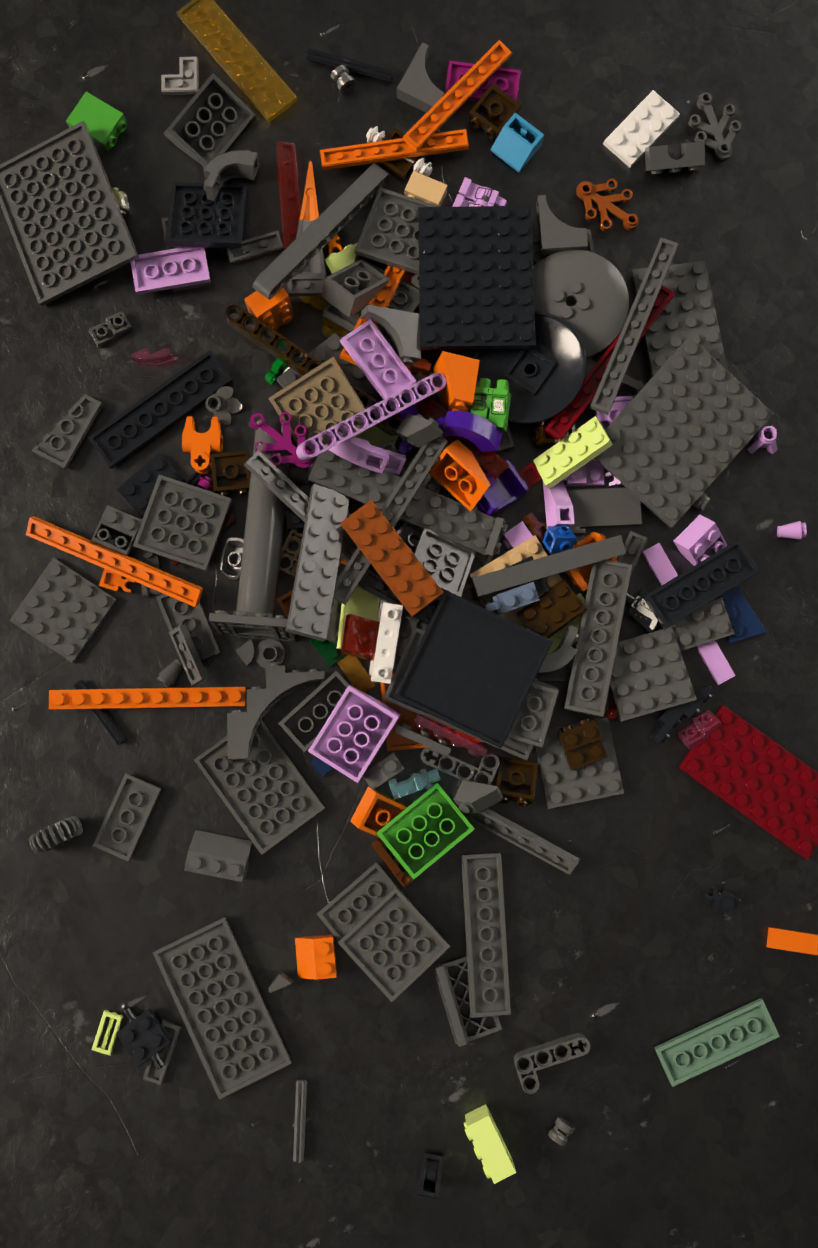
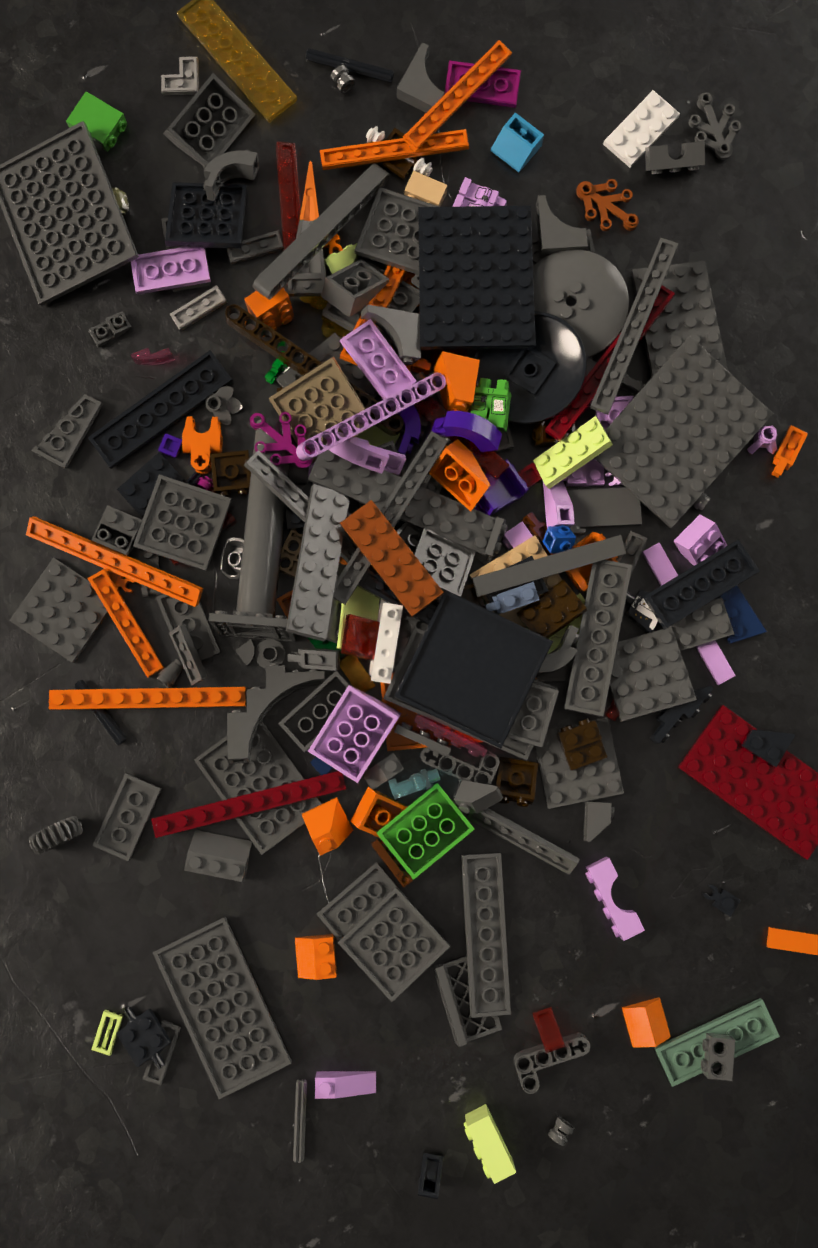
(126, 623): none -> orange tile
(170, 446): none -> dark purple plate
(198, 308): none -> light grey tile
(248, 804): none -> dark red plate
(280, 981): dark grey slope -> none
(316, 658): none -> dark grey hinge
(327, 825): none -> orange slope
(344, 1084): none -> lavender slope
(418, 430): dark grey slope -> none
(493, 111): dark brown plate -> none
(548, 1030): none -> clear red tile
(597, 818): none -> dark grey slope
(625, 921): none -> lavender arch
(646, 1023): none -> orange slope
(702, 727): clear pink slope -> none
(724, 1056): none -> dark grey brick
(768, 745): none -> black wing
(788, 450): none -> orange hinge
(793, 530): lavender cone -> none

